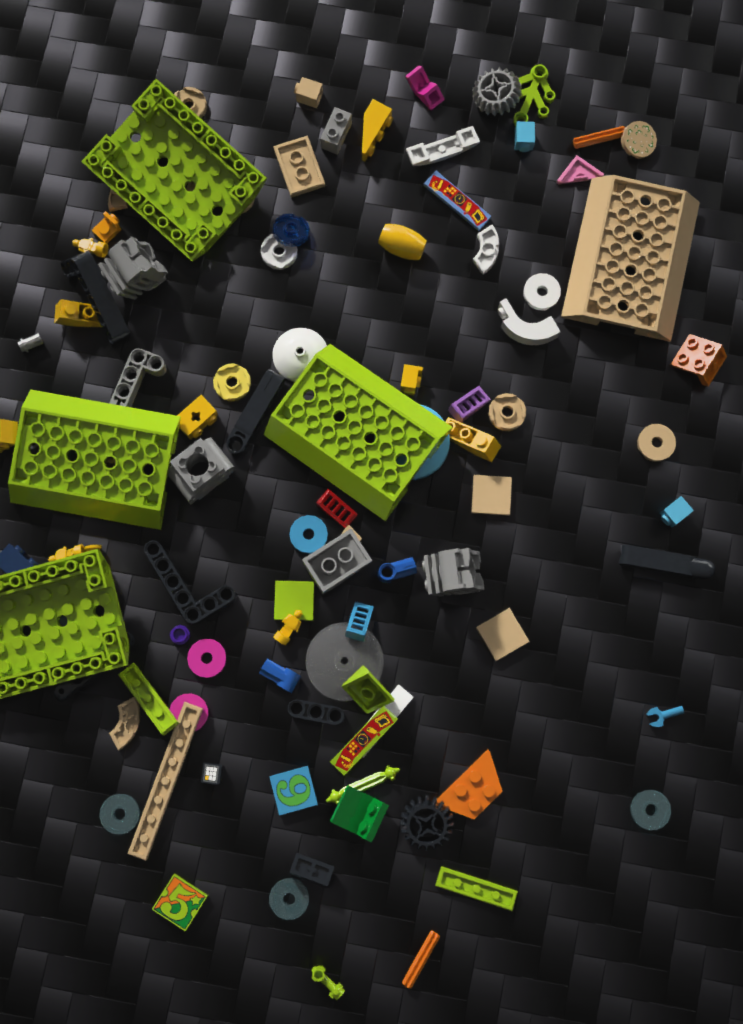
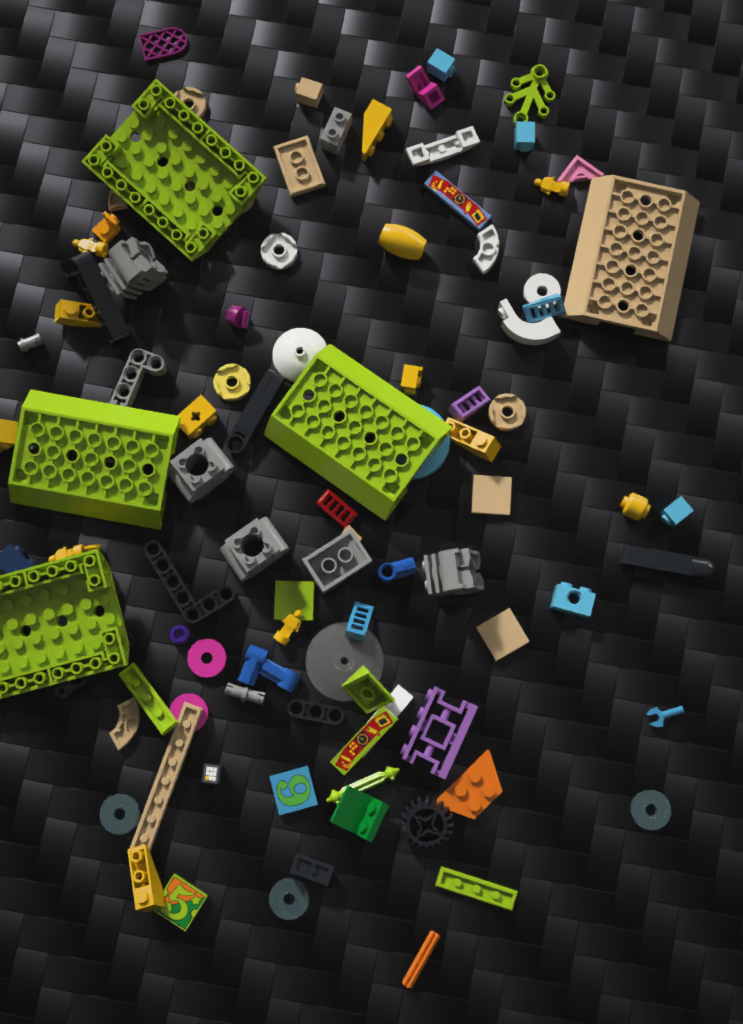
(145, 880): none -> yellow slope
(163, 49): none -> magenta window
(238, 316): none -> magenta piece
(245, 693): none -> light grey pin
(246, 566): none -> light grey piece
(254, 661): none -> blue piece
(291, 230): clear blue tile -> none
(308, 523): dark azure tile -> none
(319, 975): lime bar -> none
(441, 65): none -> medium azure brick
(453, 739): none -> medium lavender fence
(508, 91): light grey gear -> none
(547, 300): none -> dark azure slope
(549, 185): none -> yellow piece
(561, 602): none -> medium azure brick
(598, 137): orange axle -> none
(635, 506): none -> yellow head
(639, 139): tan tile -> none
(662, 433): tan tile -> none
(700, 358): orange bracket -> none

